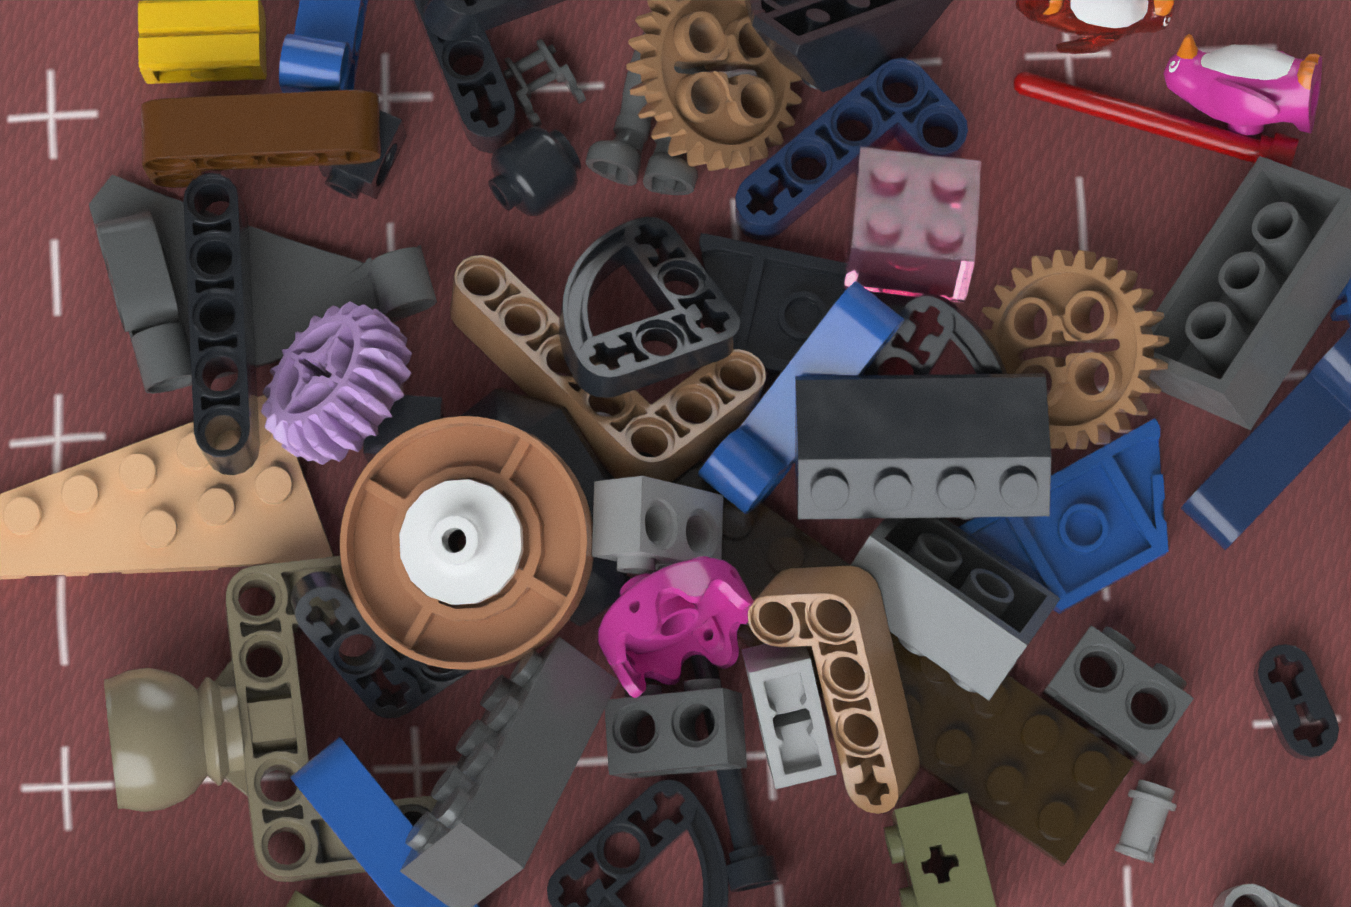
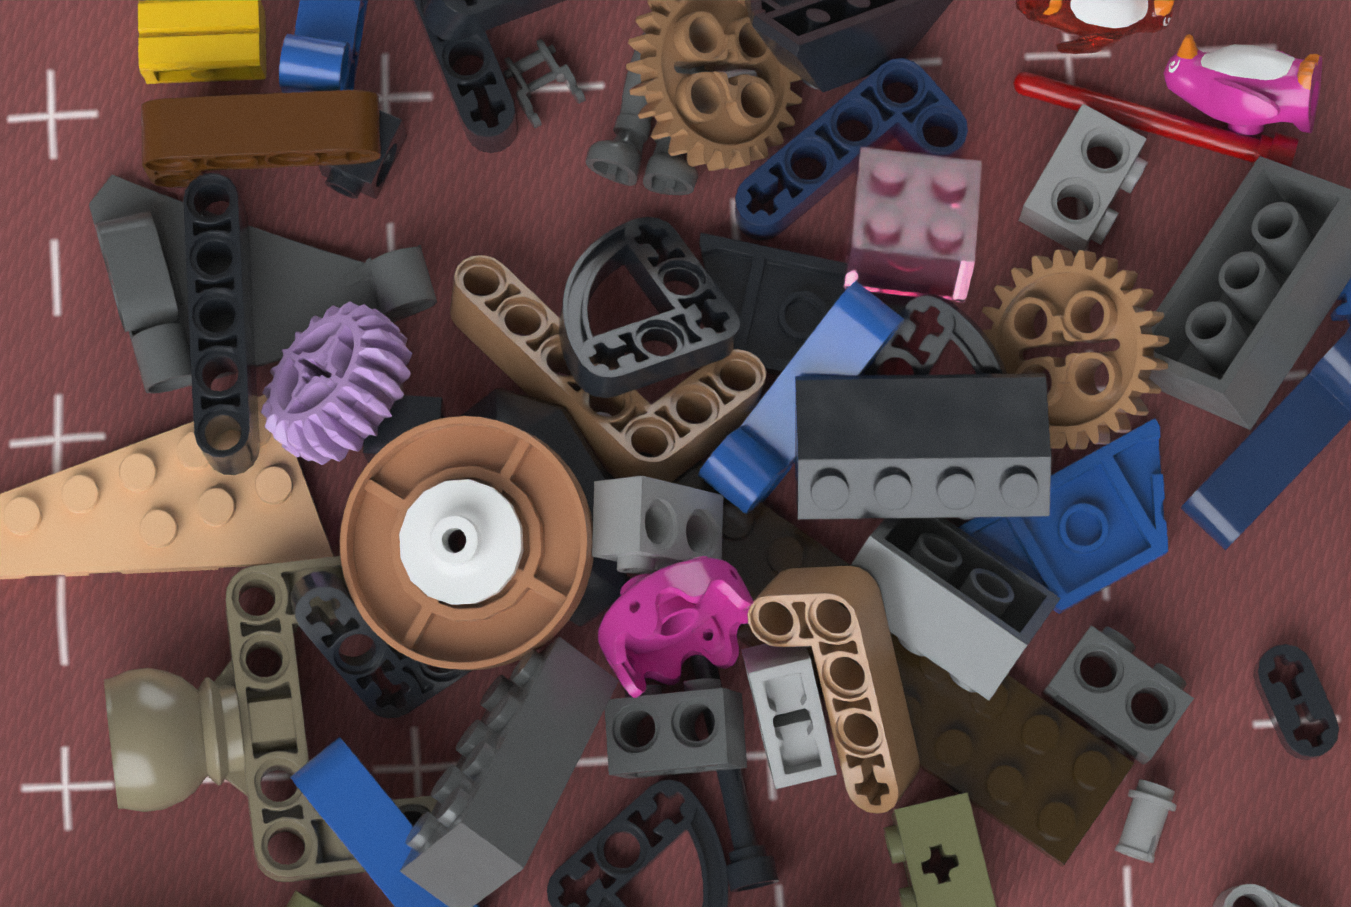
(534, 171): black head -> none
(1074, 175): none -> light grey brick

